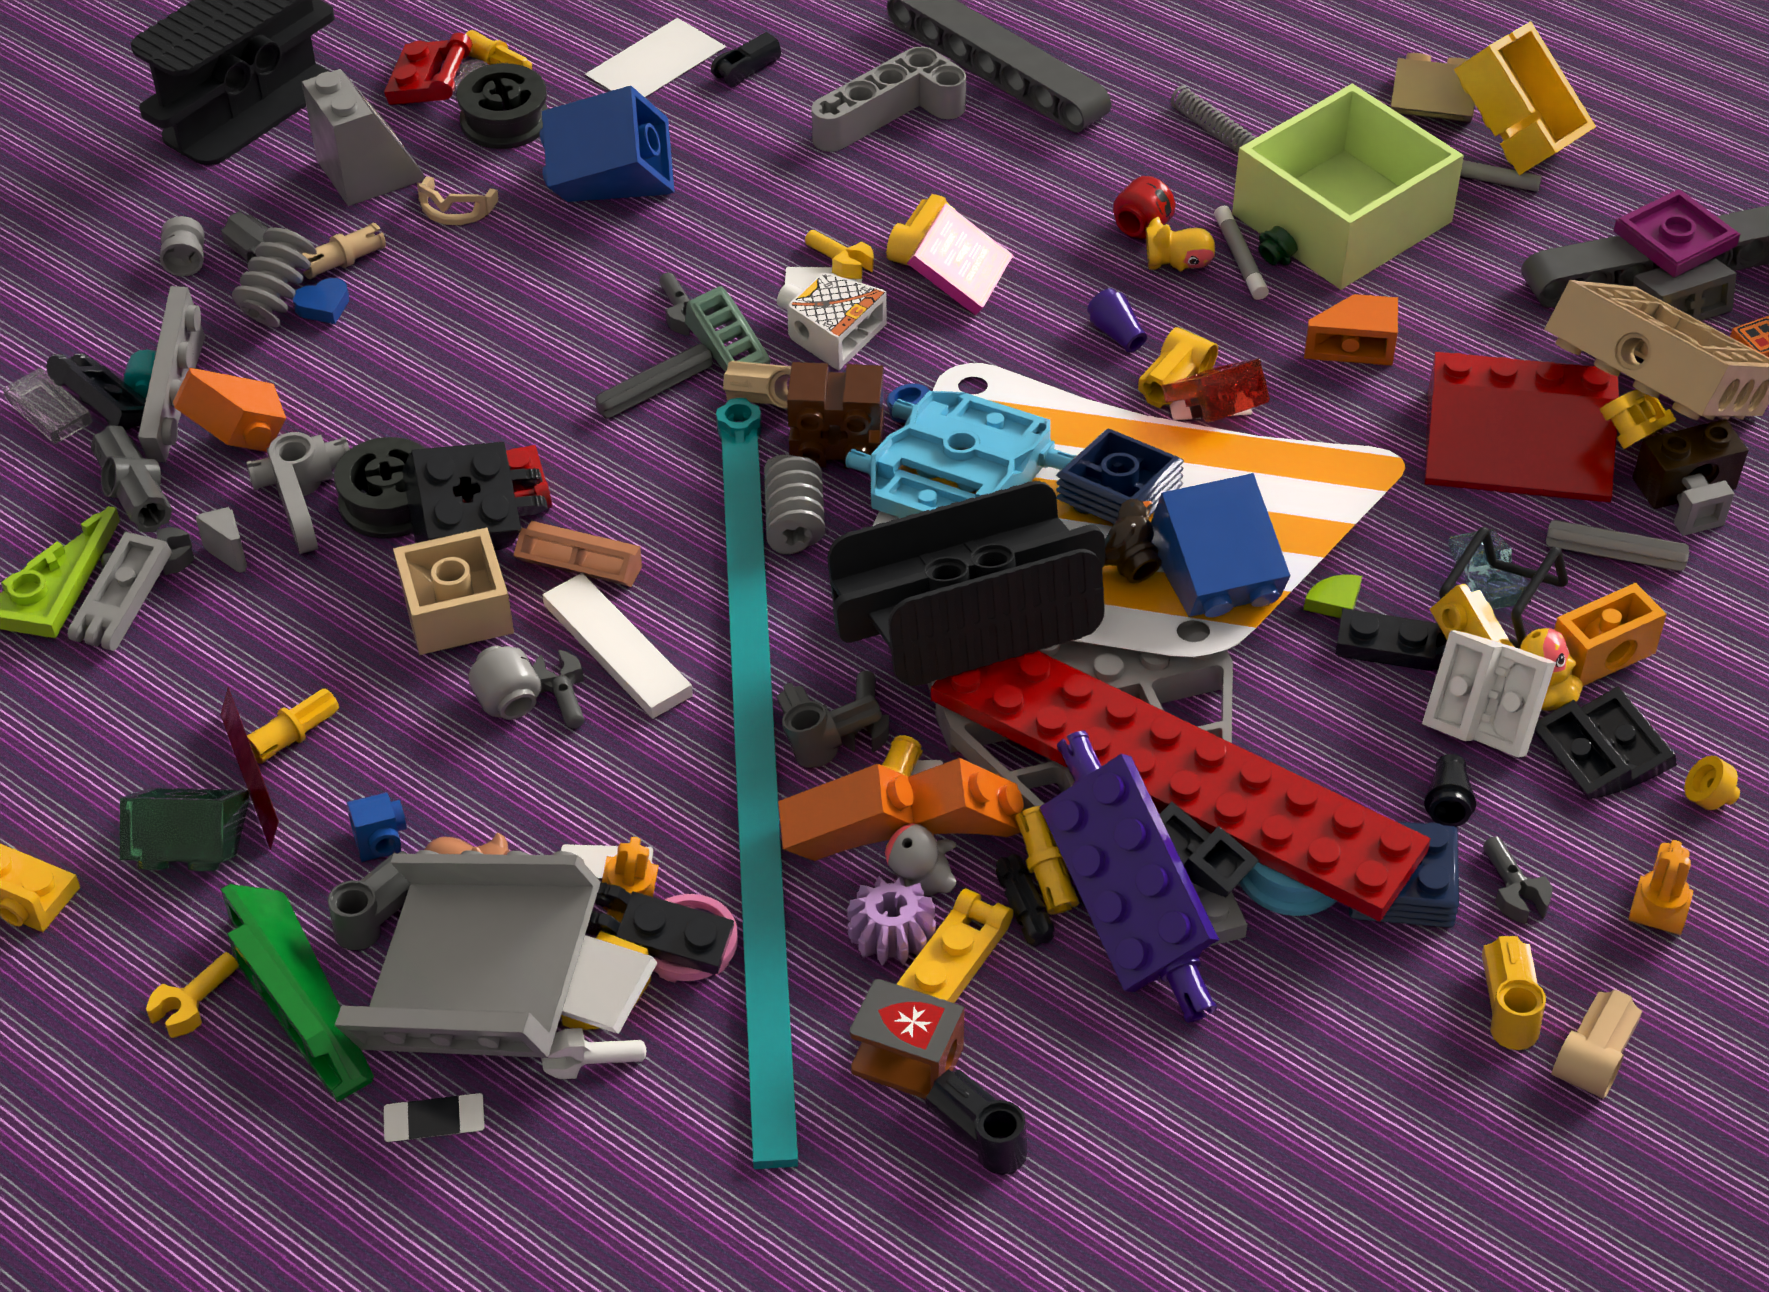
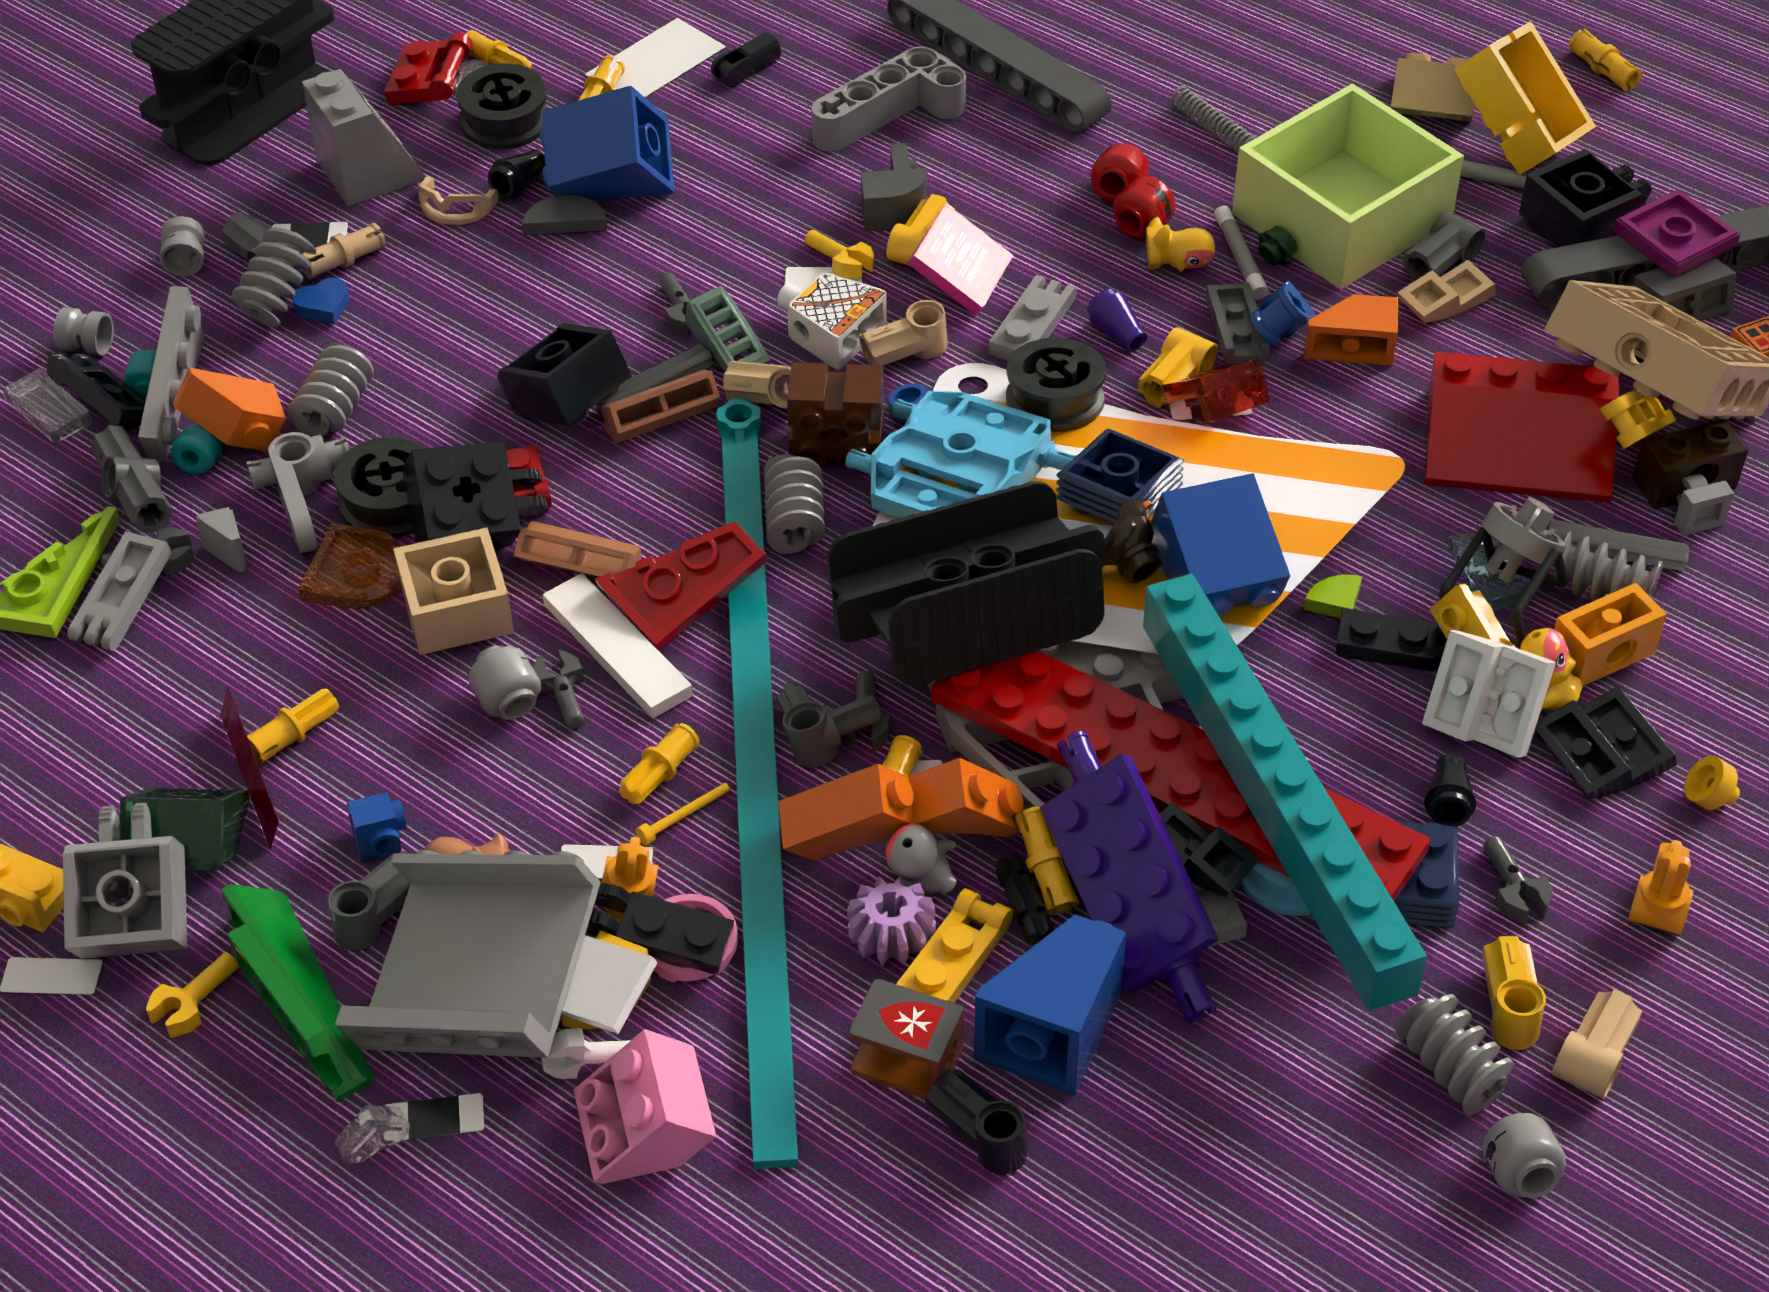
(51, 975): none -> white sticker
(85, 331): none -> light grey wheel
(102, 873): none -> light grey hinge
(196, 450): none -> teal piece
(316, 232): none -> black sticker
(330, 390): none -> light grey piece
(352, 569): none -> clear orange tile
(372, 1131): none -> clear tile
(516, 173): none -> black cone
(564, 215): none -> dark grey tile
(565, 374): none -> black hinge
(604, 77): none -> yellow axle
(644, 1109): none -> bright pink slope
(647, 832): none -> yellow piece
(658, 404): none -> nougat piece
(659, 763): none -> yellow axle
(679, 587): none -> red wing
(892, 194): none -> dark grey brick
(918, 334): none -> tan piece
(1032, 316): none -> light grey hinge
(1052, 1004): none -> blue slope
(1057, 381): none -> pearl dark grey wheel
(1117, 169): none -> red head
(1230, 313): none -> dark grey hinge
(1281, 314): none -> blue piece
(1284, 795): none -> teal brick
(1445, 296): none -> tan slope
(1448, 241): none -> dark grey piece
(1455, 1052): none -> light grey piece
(1521, 535): none -> light grey pin
(1524, 1155): none -> light grey head
(1580, 198): none -> black hinge
(1602, 572): none -> light grey piece
(1605, 60): none -> yellow pin

